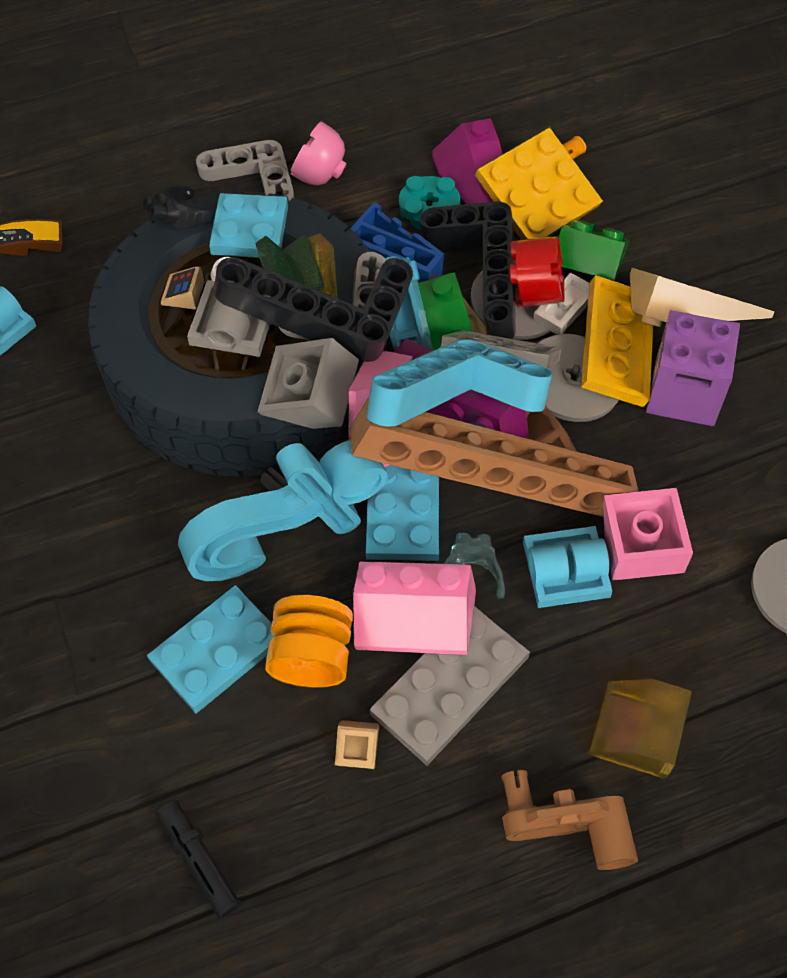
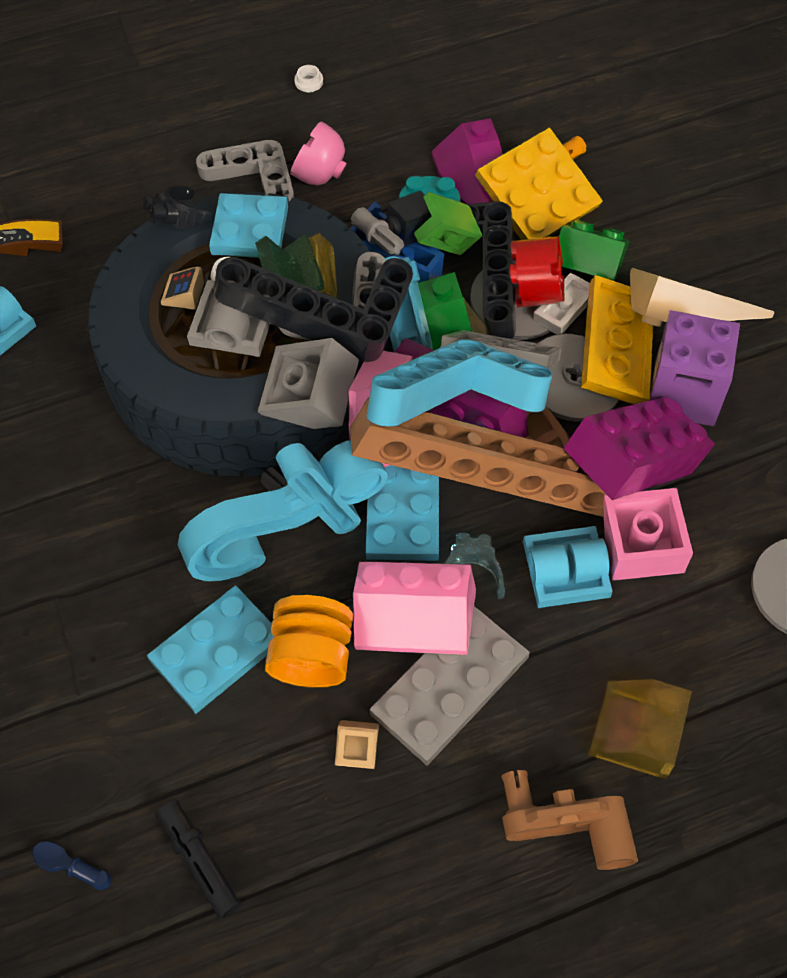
(54, 858): none -> dark blue piece
(308, 78): none -> white plate
(377, 231): none -> light grey axle
(407, 216): none -> black brick
(450, 227): none -> bright green panel
(638, 446): none -> magenta brick

